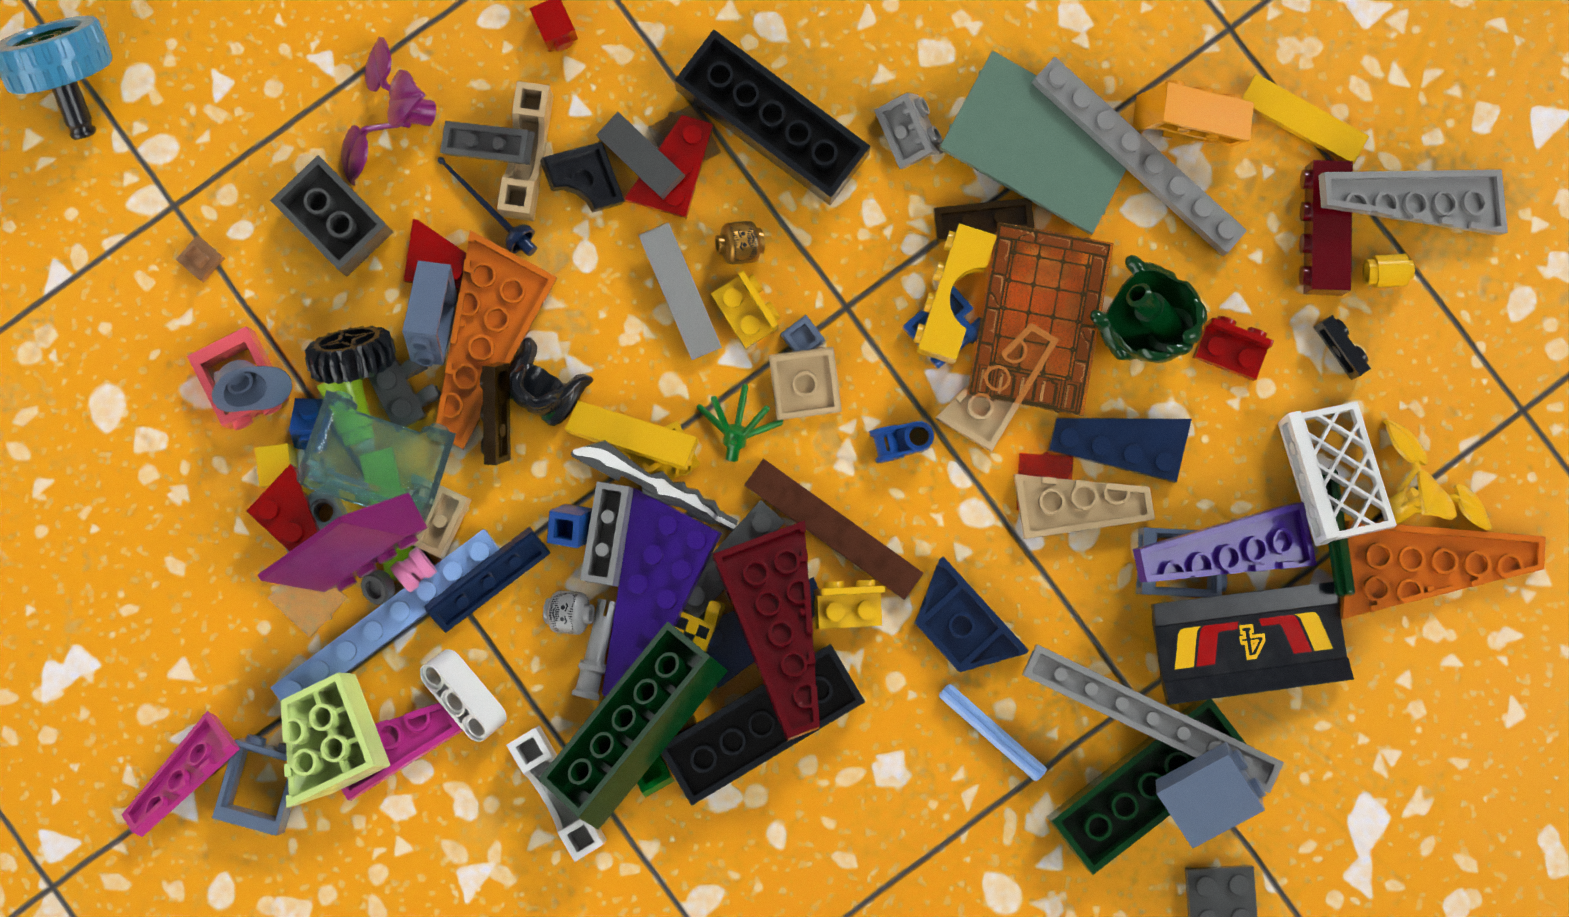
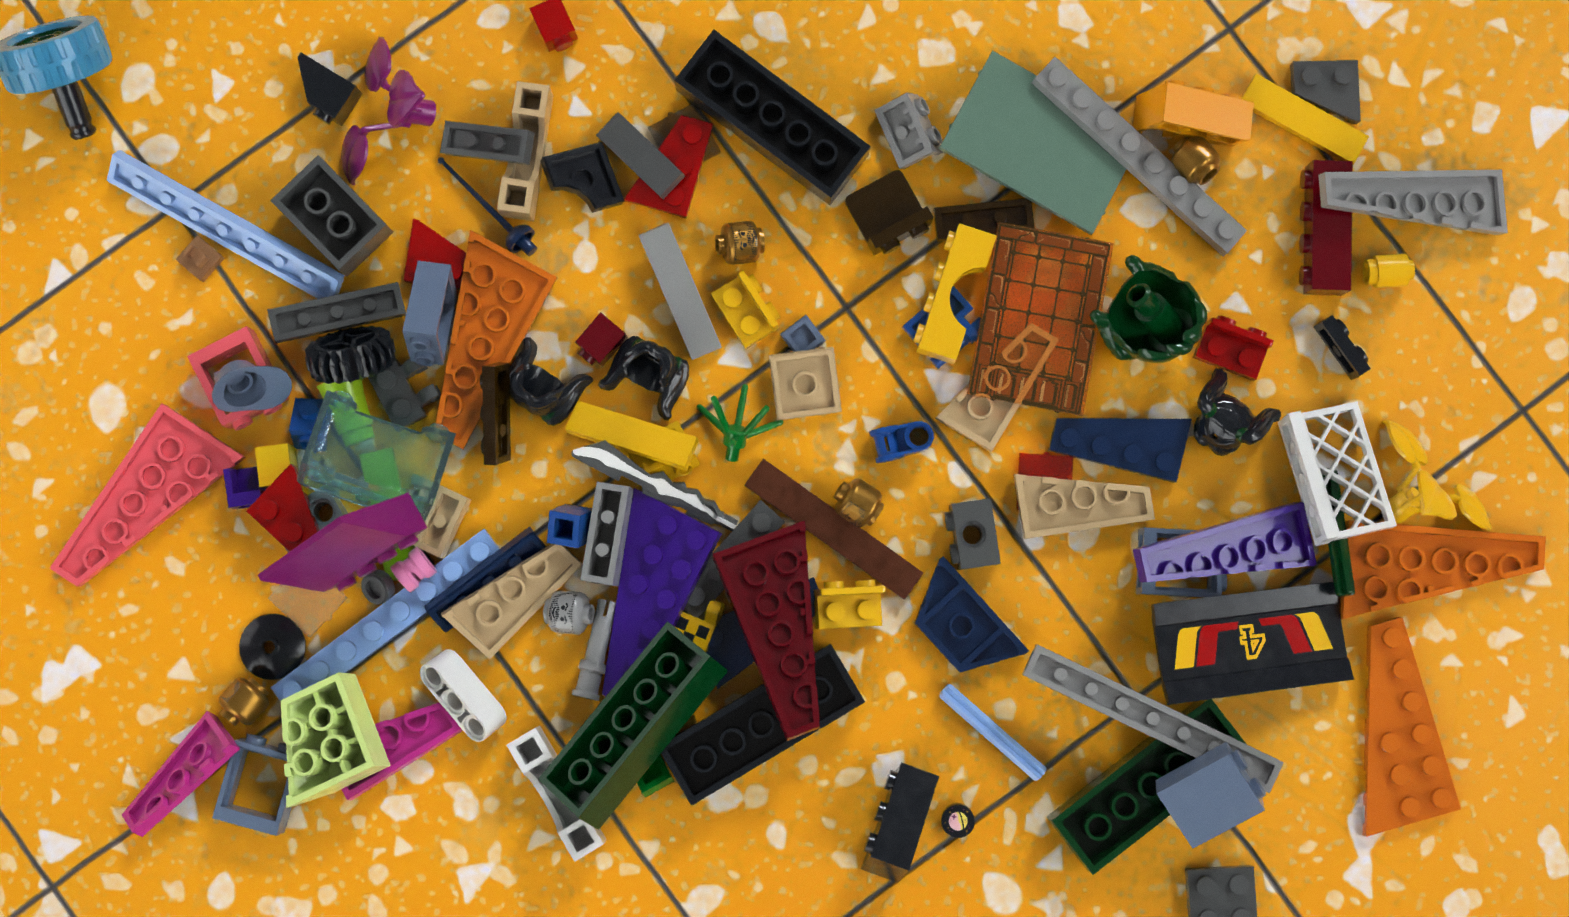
(156, 479): none -> coral wing
(223, 226): none -> light blue plate
(242, 487): none -> dark purple panel
(243, 701): none -> pearl gold head
(288, 643): none -> black dish
(327, 91): none -> black slope
(336, 312): none -> dark grey plate
(509, 601): none -> tan wing
(600, 340): none -> dark red brick
(651, 368): none -> black hair
(858, 502): none -> pearl gold head
(888, 213): none -> dark brown bracket
(899, 822): none -> black wedge
(957, 820): none -> tile
(976, 514): none -> dark grey brick
(1196, 160): none -> pearl gold head
(1228, 418): none -> black hair
(1329, 86): none -> dark grey wing
(1402, 747): none -> orange wing

